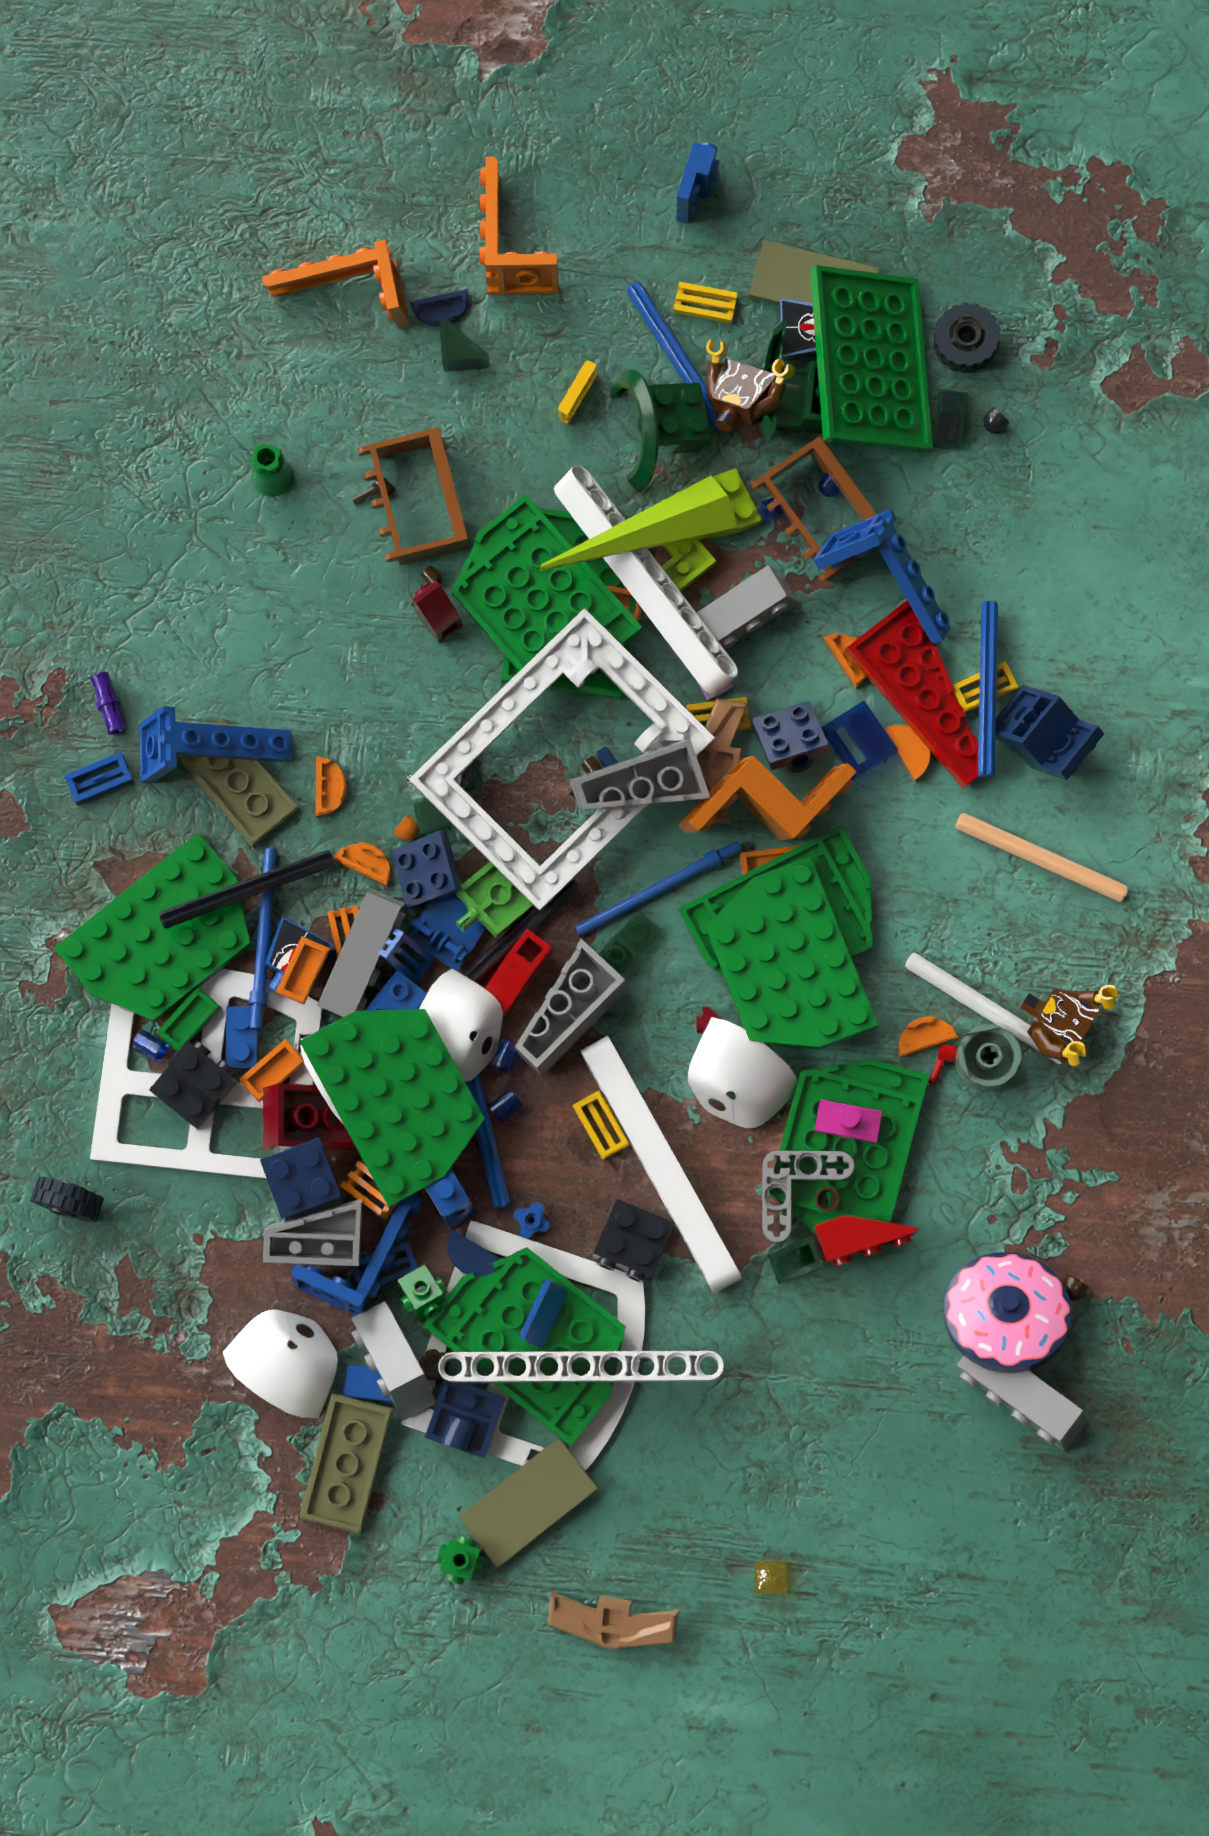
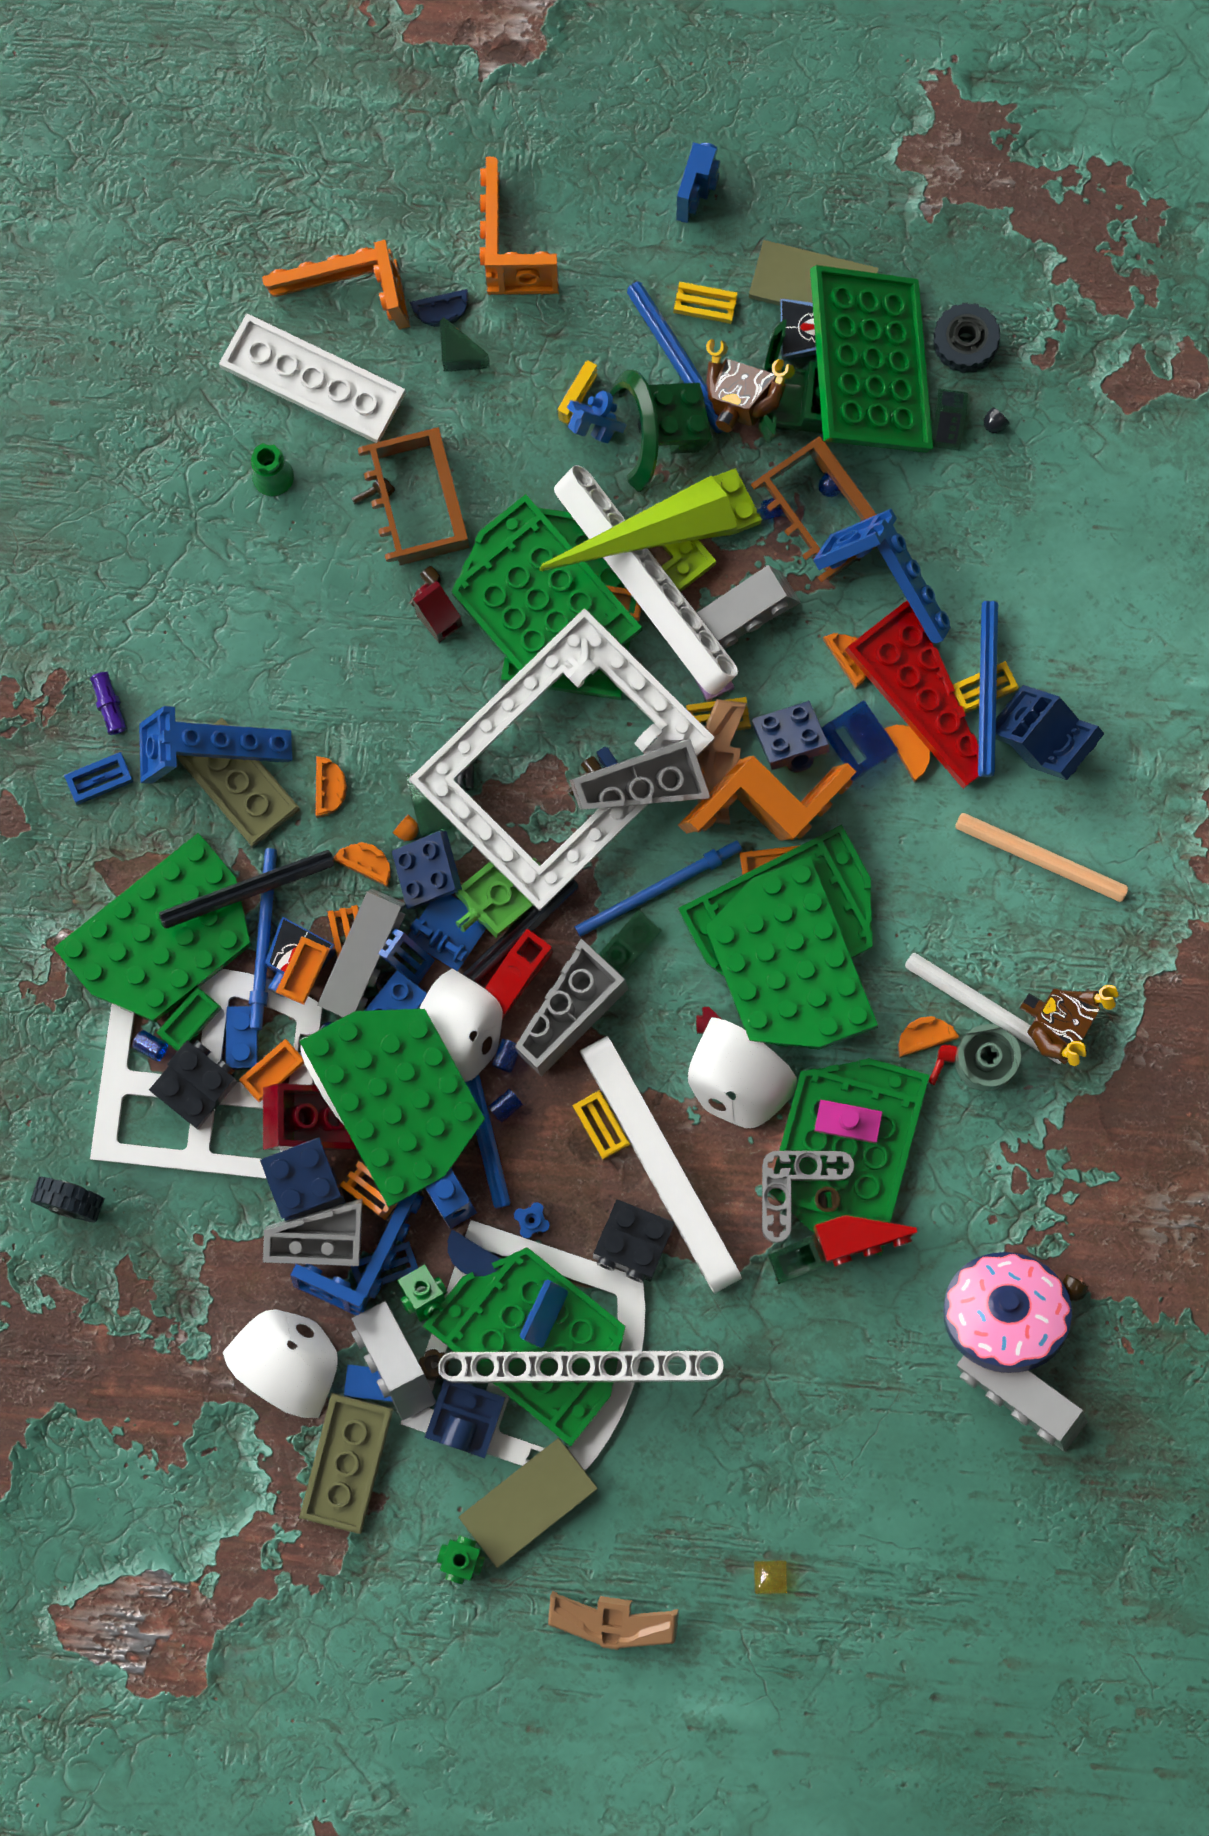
(312, 378): none -> white plate
(598, 414): none -> blue hips

